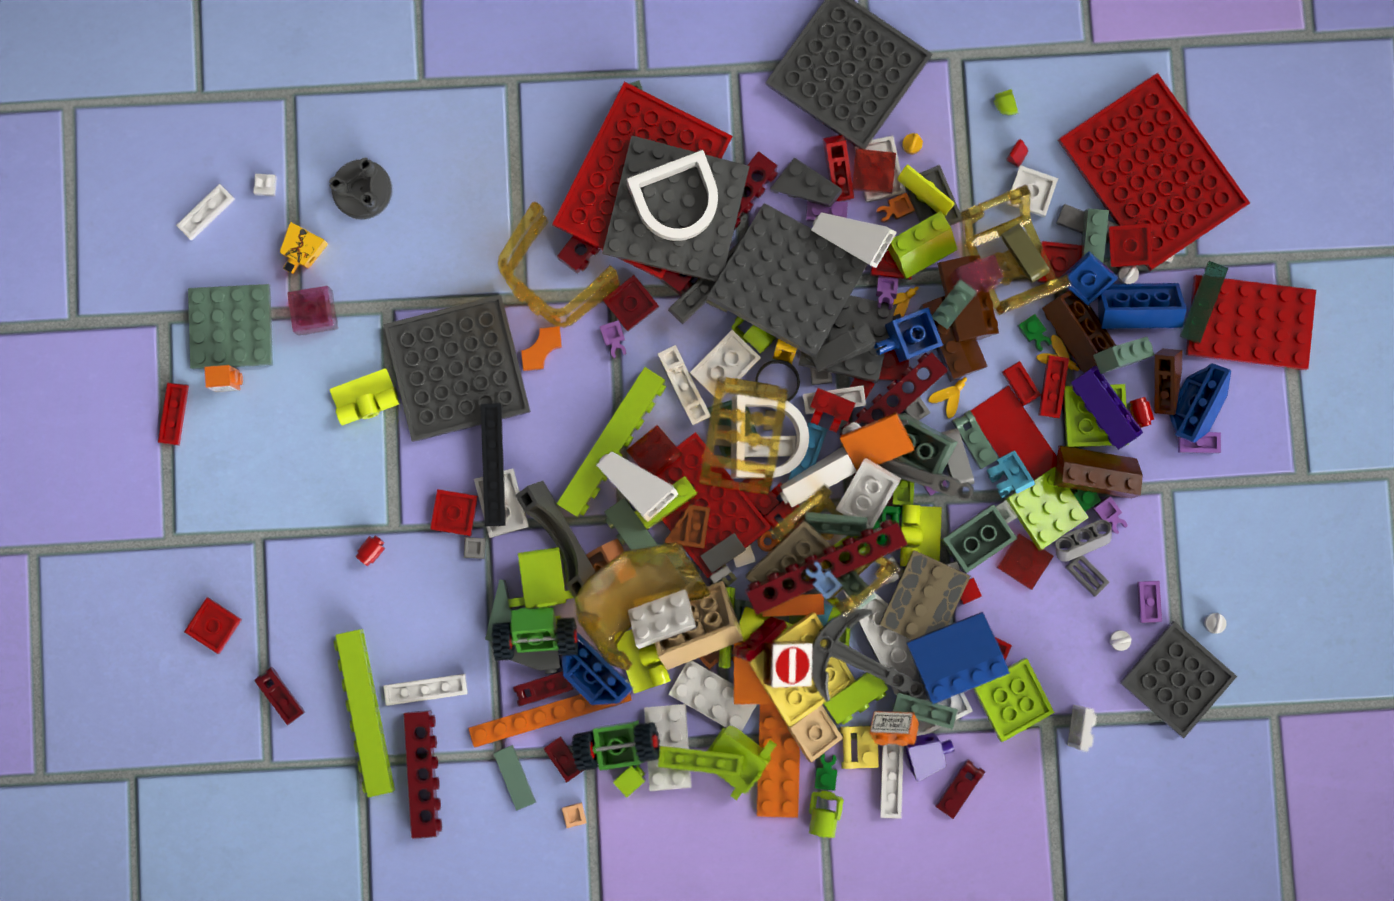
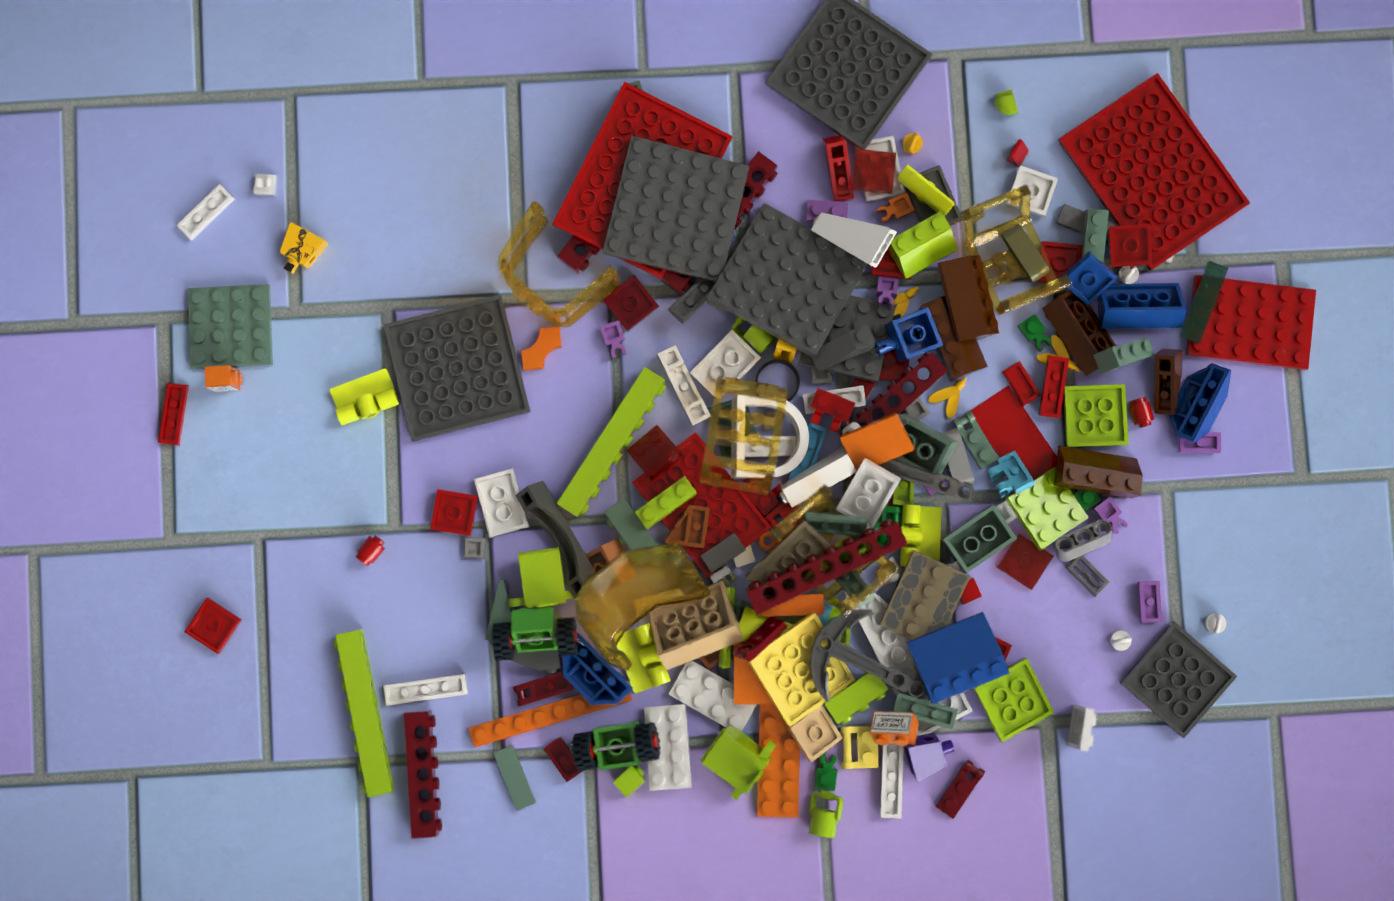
(280, 696): dark red plate -> none
(312, 310): clear pink brick -> none
(361, 189): dark grey piece -> none
(493, 464): black plate -> none
(574, 815): light nougat tile -> none
(639, 487): white slope -> none
(661, 619): white plate -> none
(694, 160): white window -> none
(700, 761): lime plate -> none
(787, 663): piece -> none
(807, 184): dark grey wing -> none
(824, 582): medium blue plate -> none
(954, 304): sand green plate -> none
(979, 275): clear pink brick -> none
(1106, 407): dark purple brick -> none

